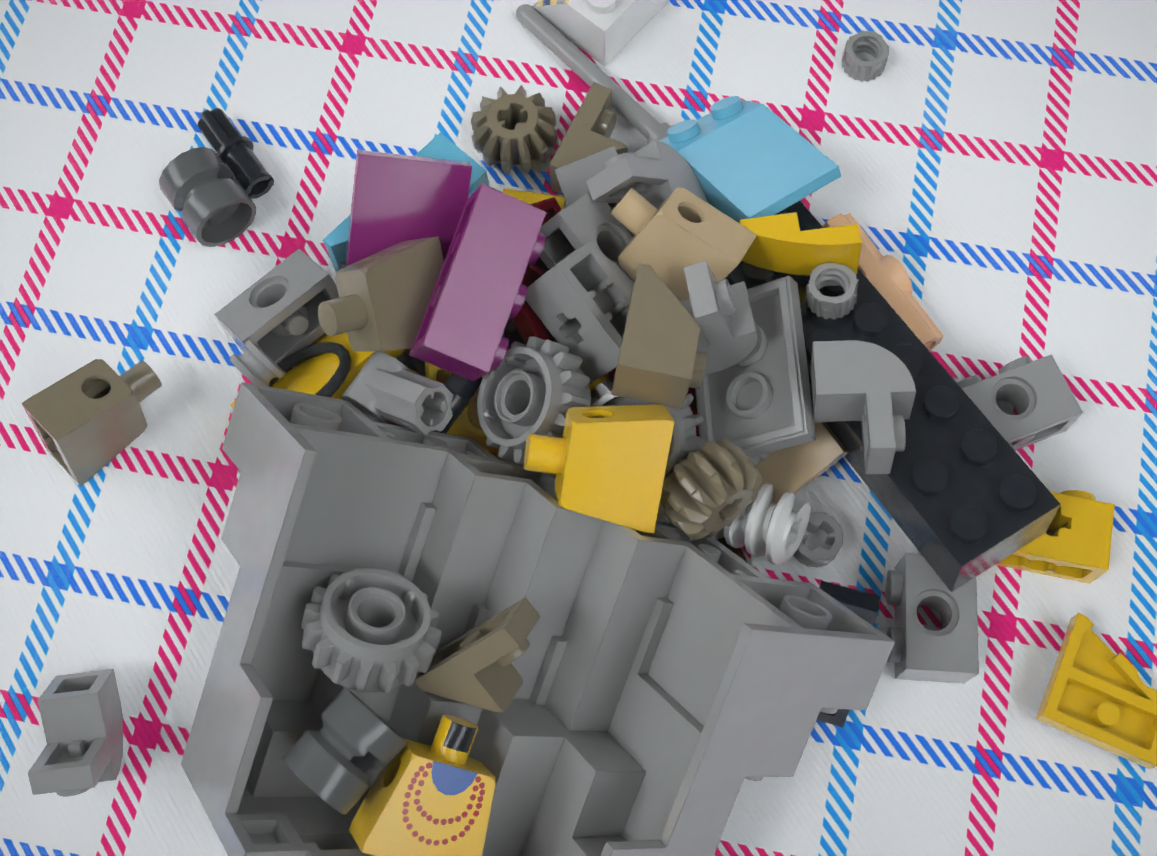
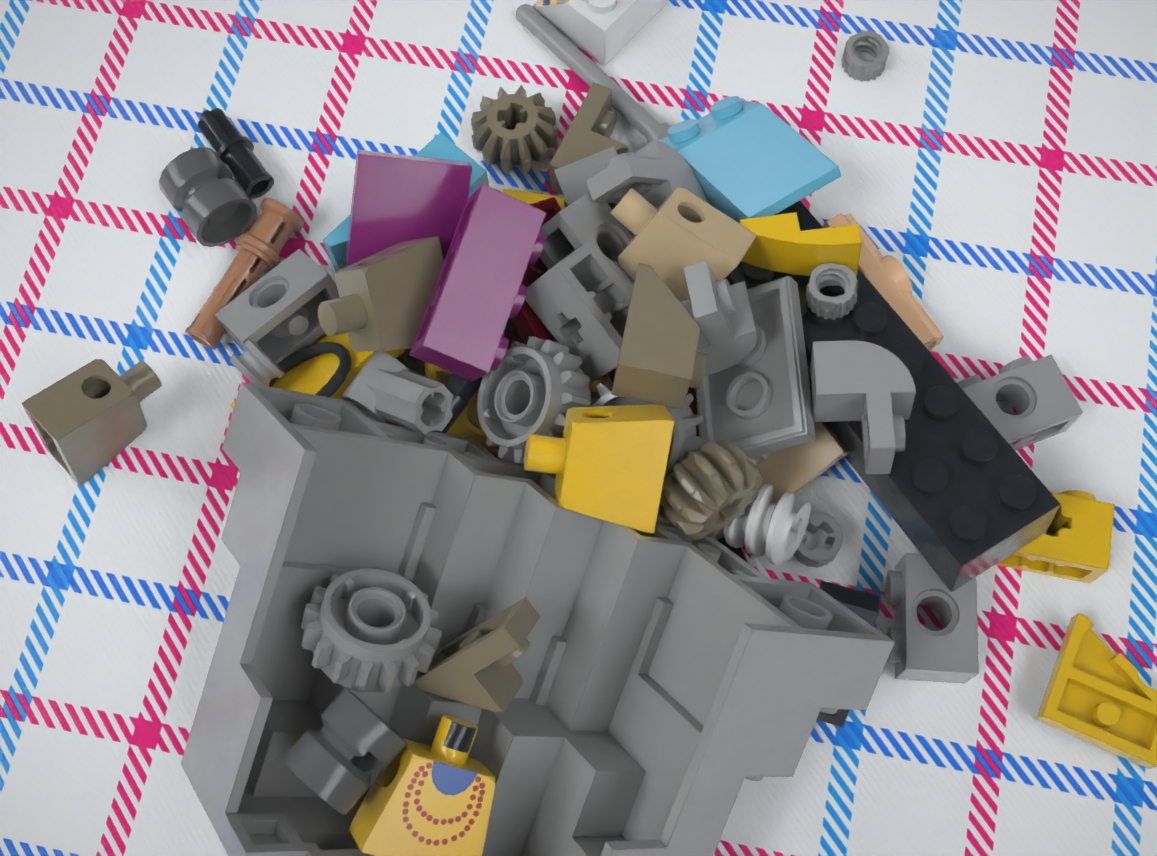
(81, 732): light grey brick -> none
(256, 253): none -> nougat pin

